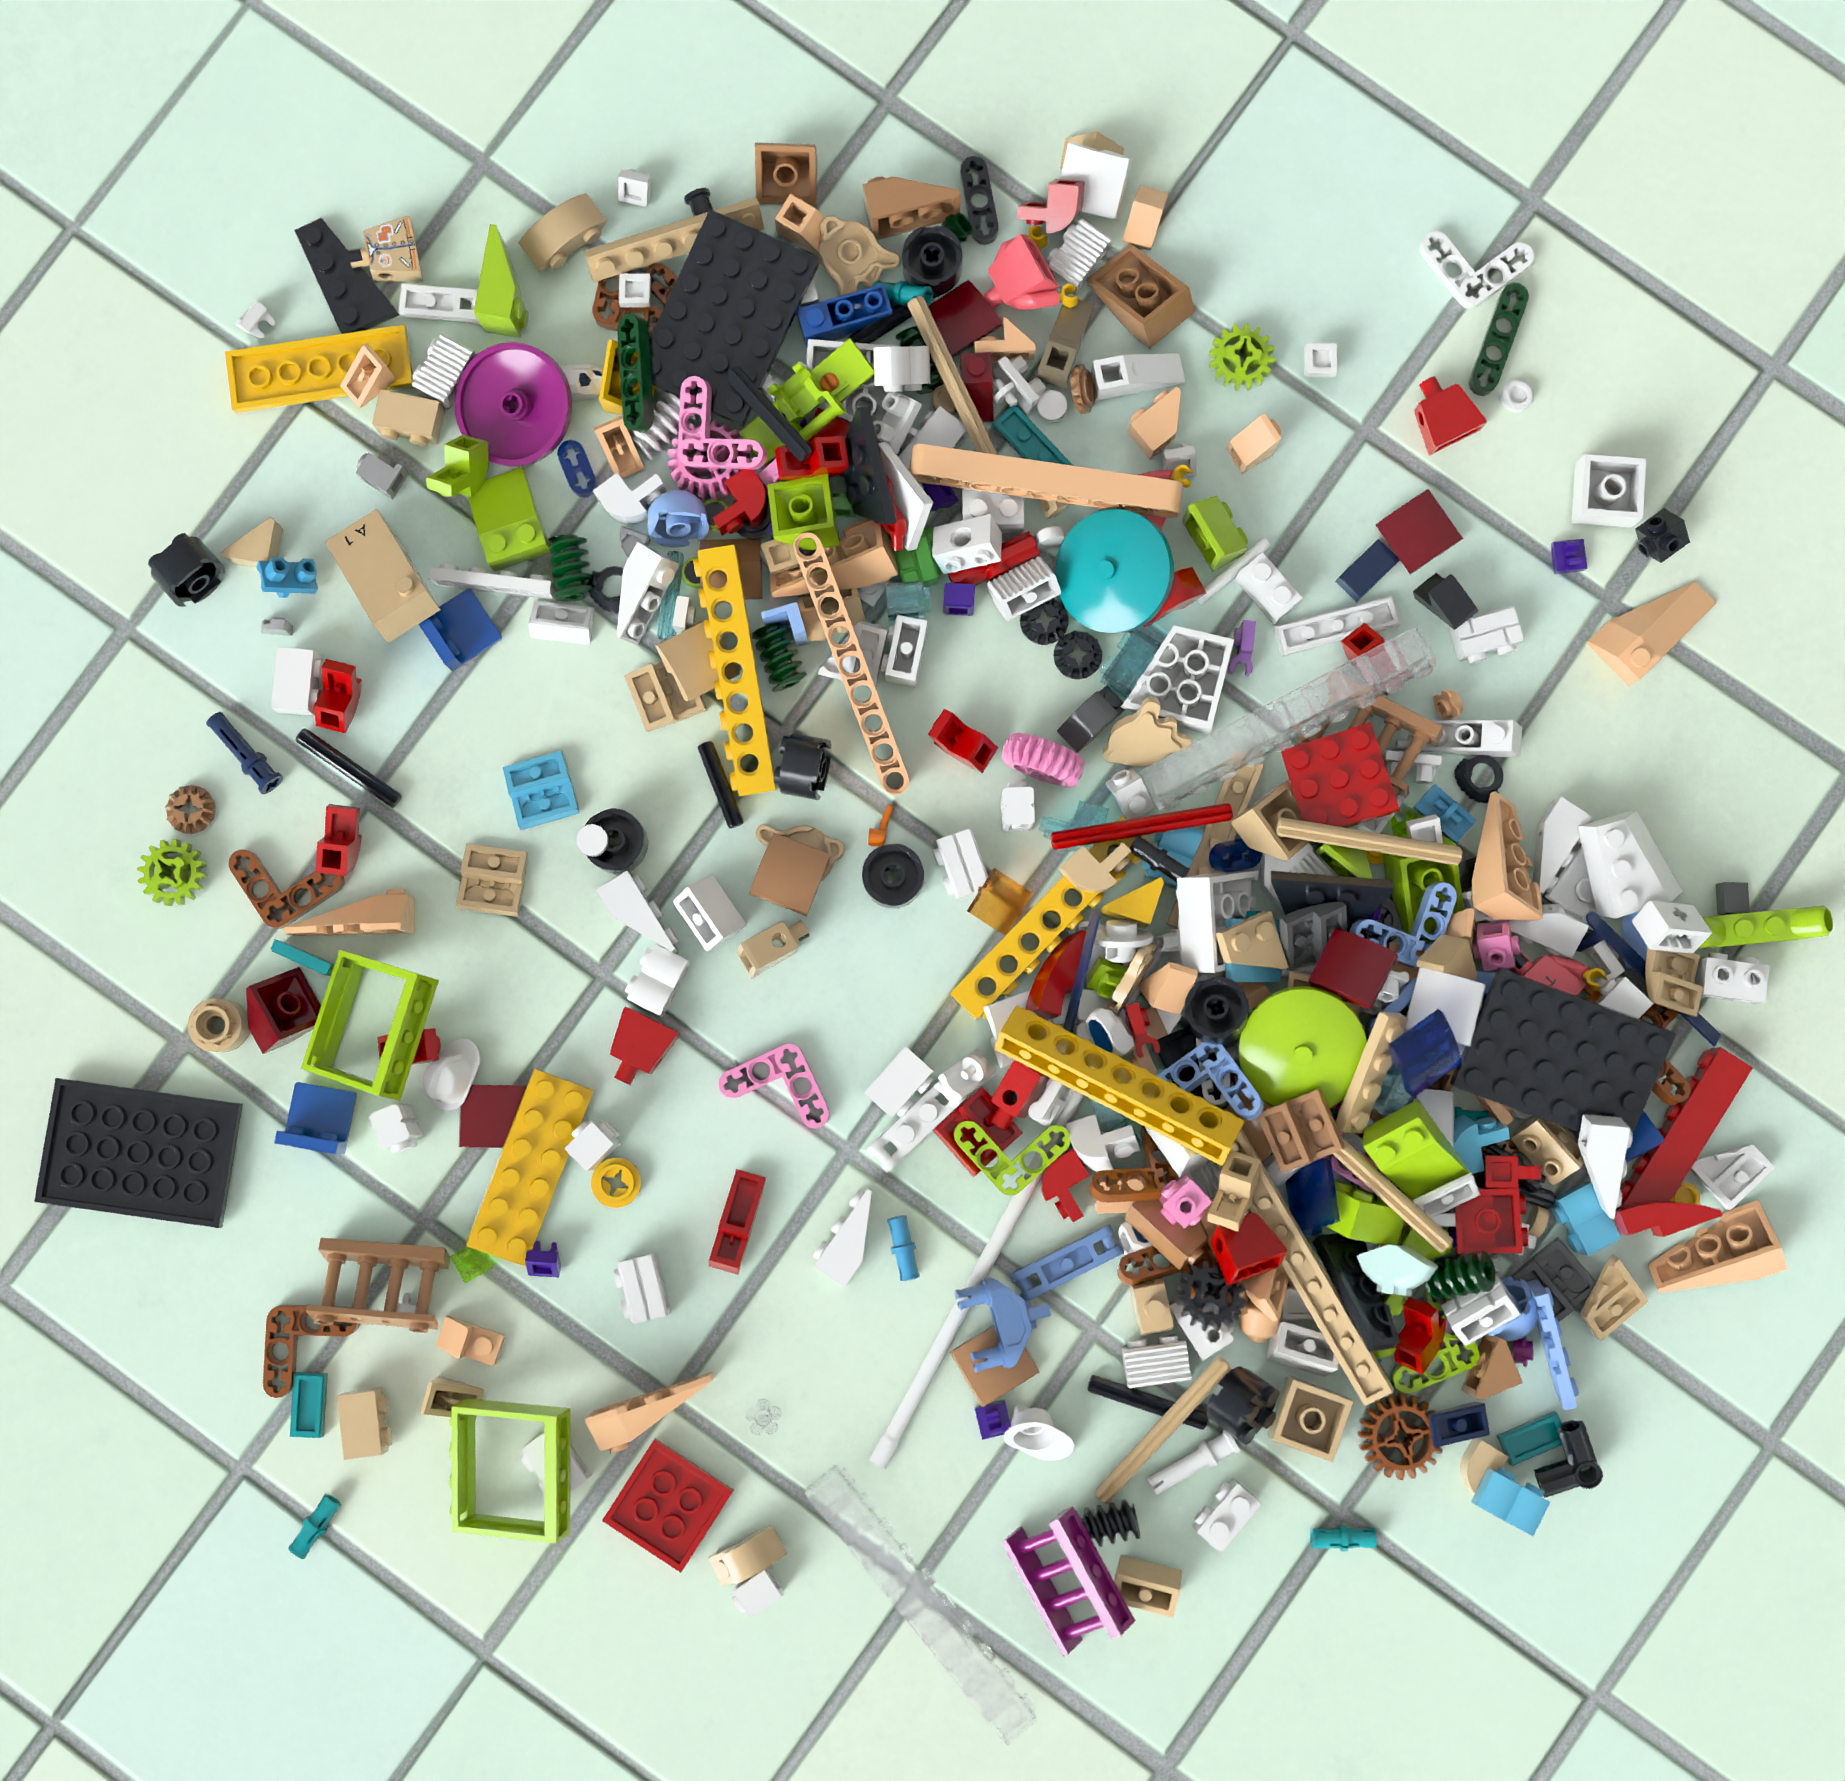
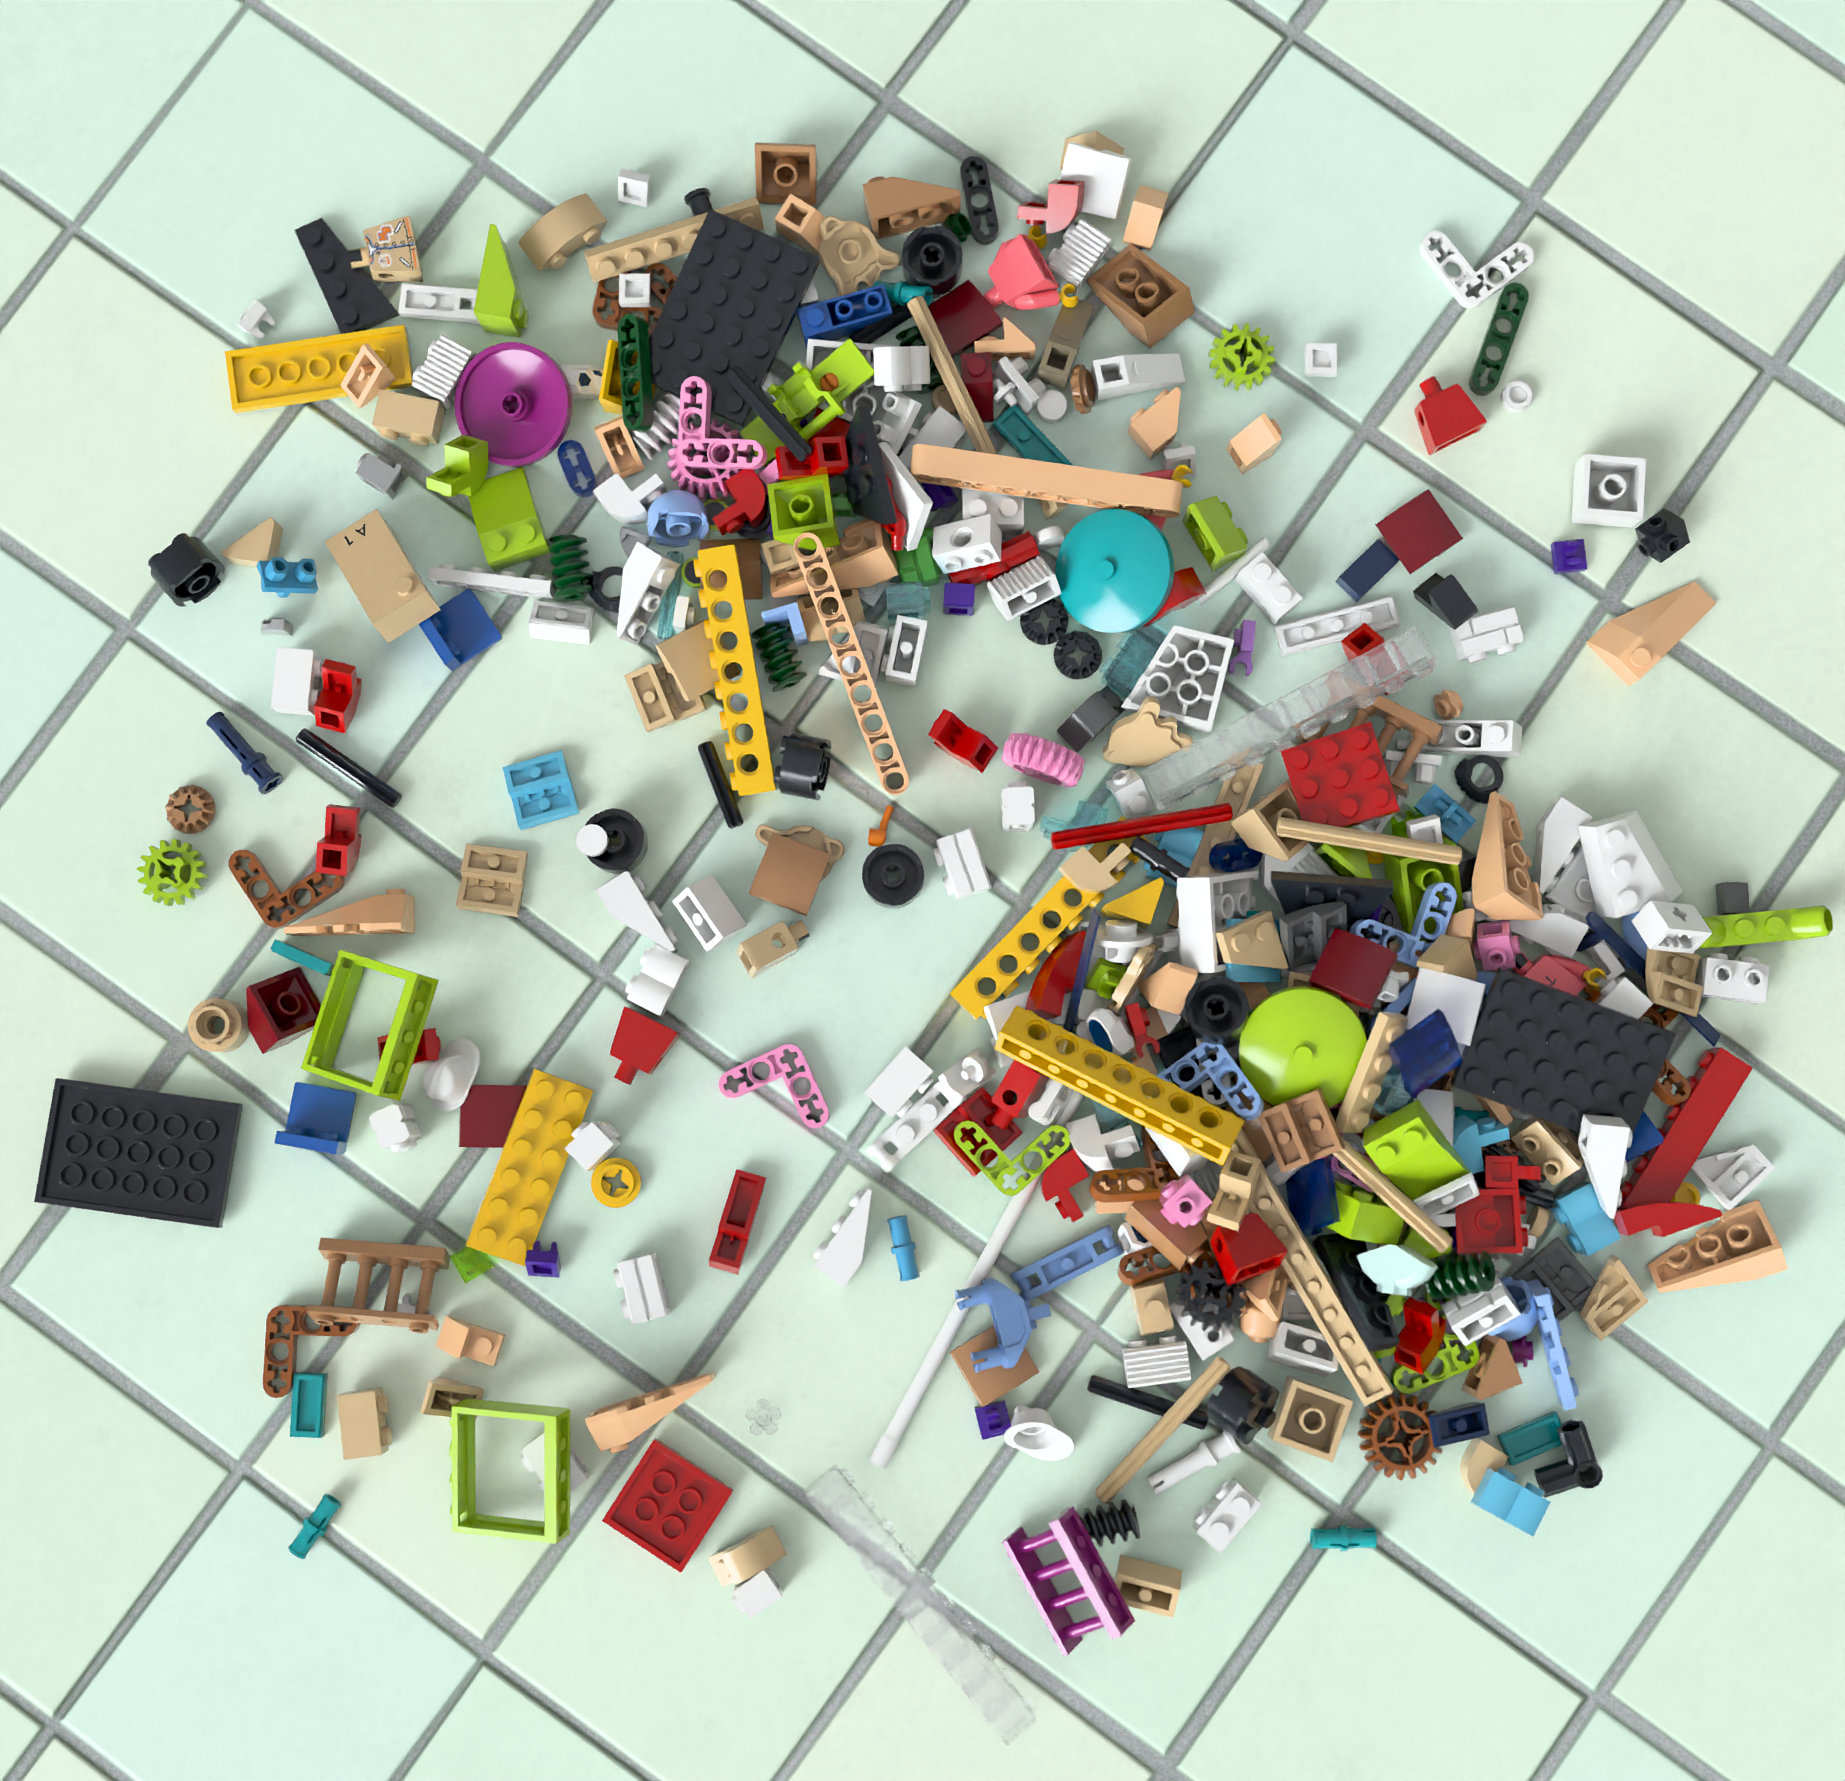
(999, 901): clear orange piece -> none

